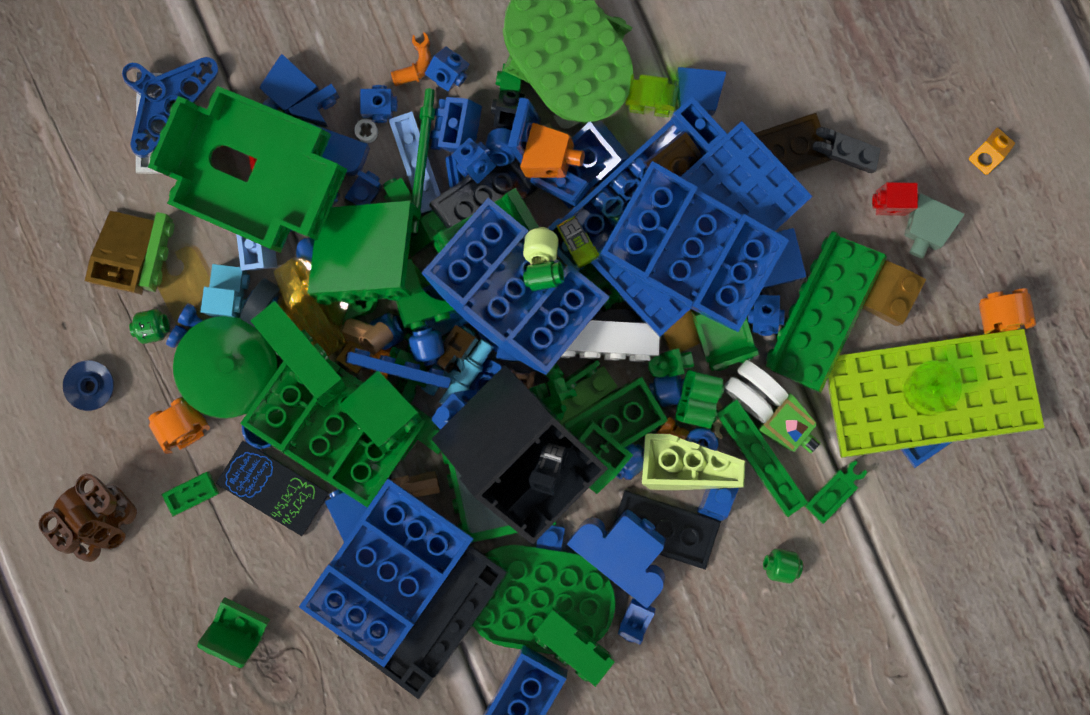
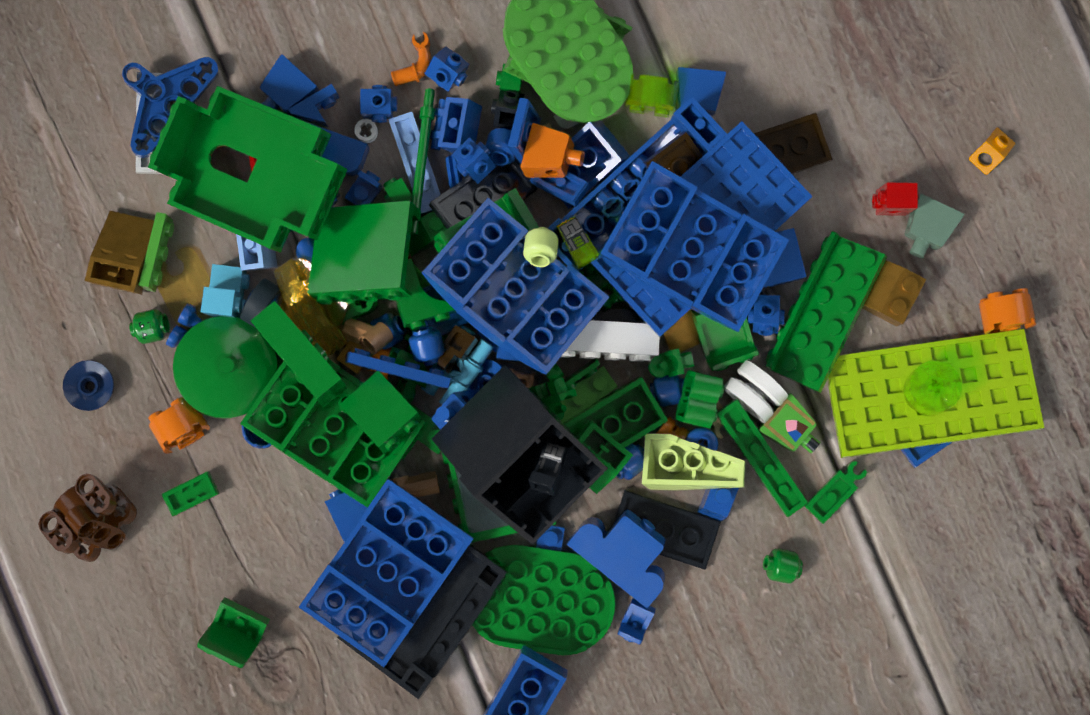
(272, 488): black tile -> none
(543, 275): green brick -> none
(573, 647): green wedge -> none
(847, 150): black hinge -> none

